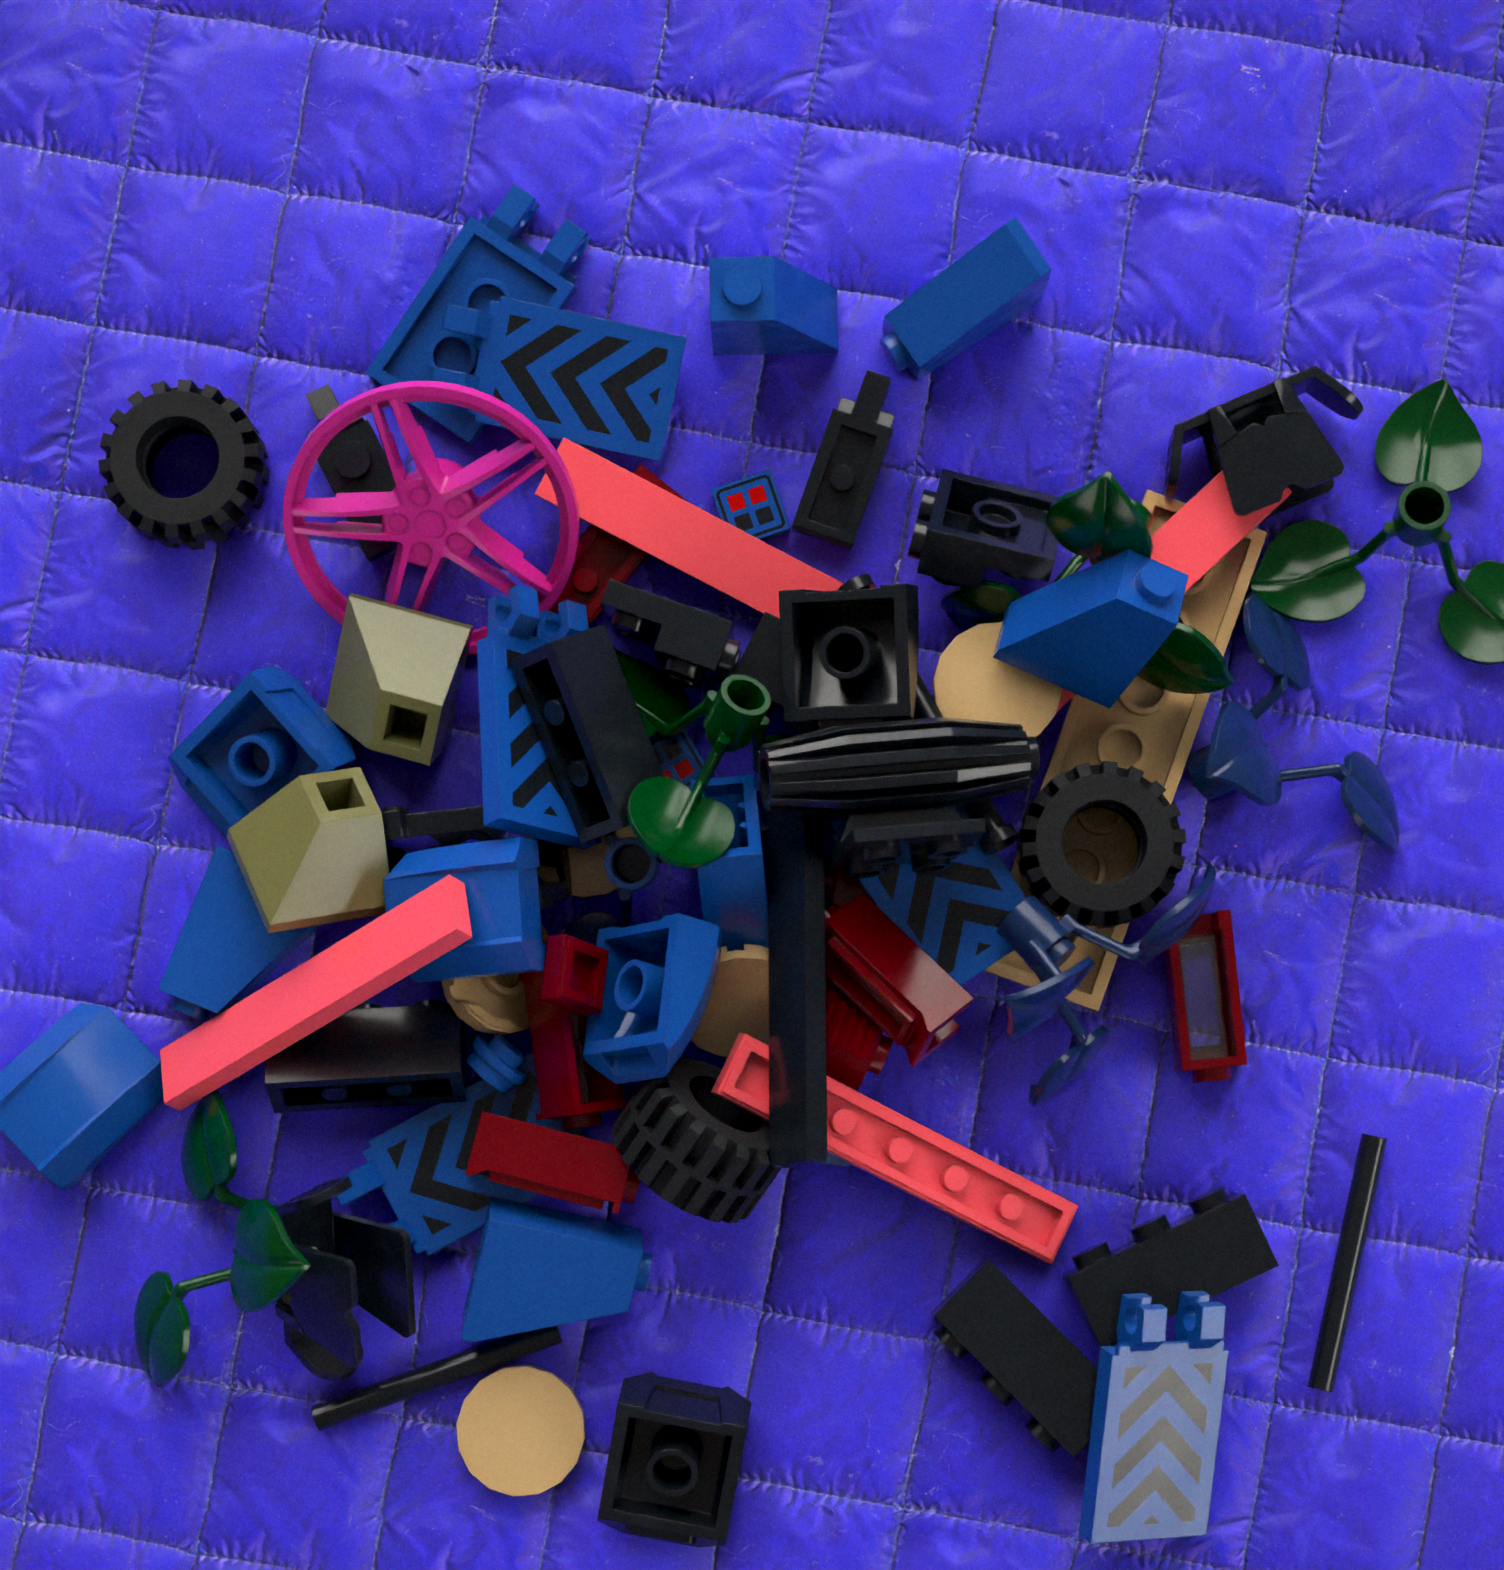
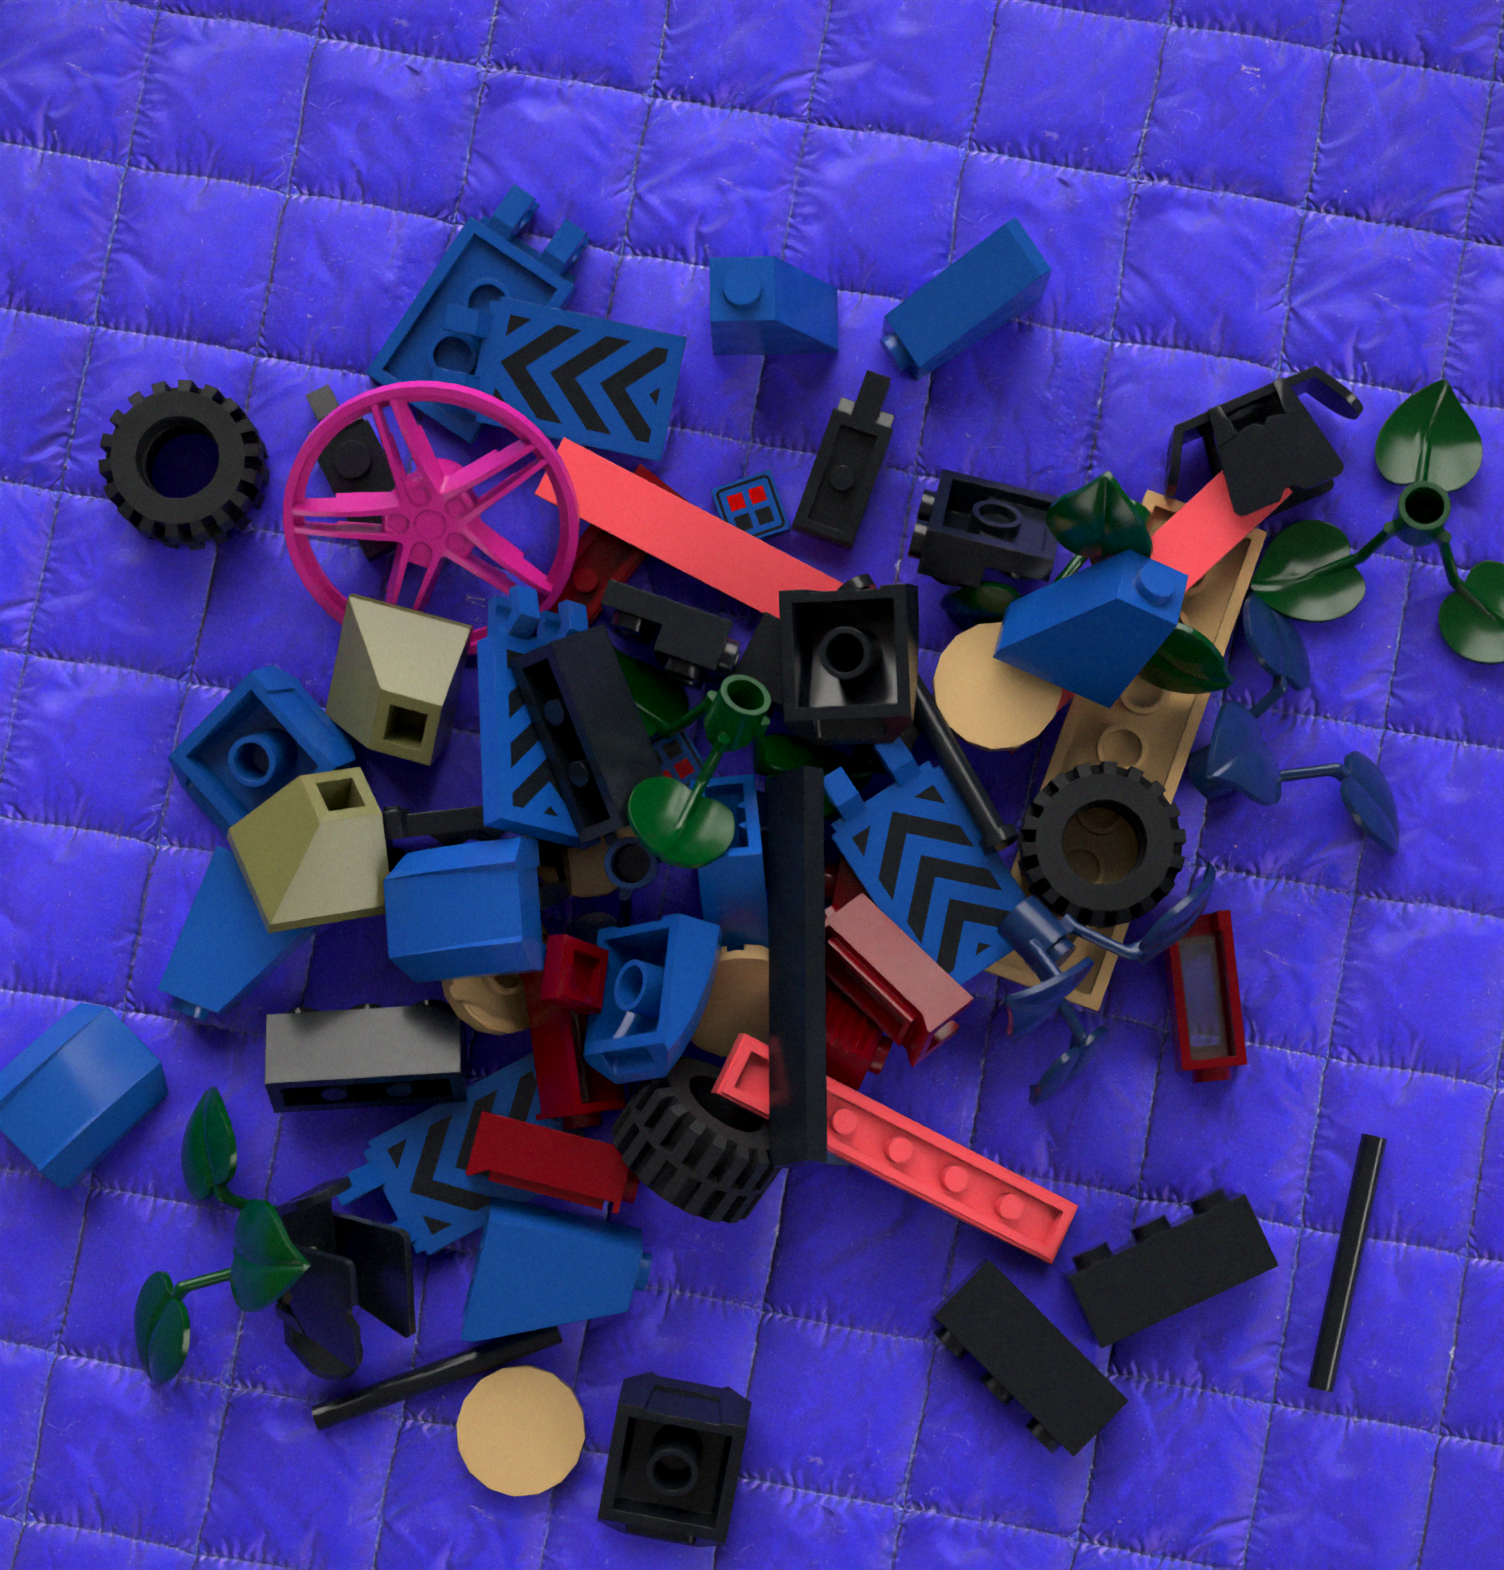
(316, 992): coral tile -> none
(497, 1062): blue plate -> none
(897, 786): black plate -> none
(1156, 1422): tile -> none

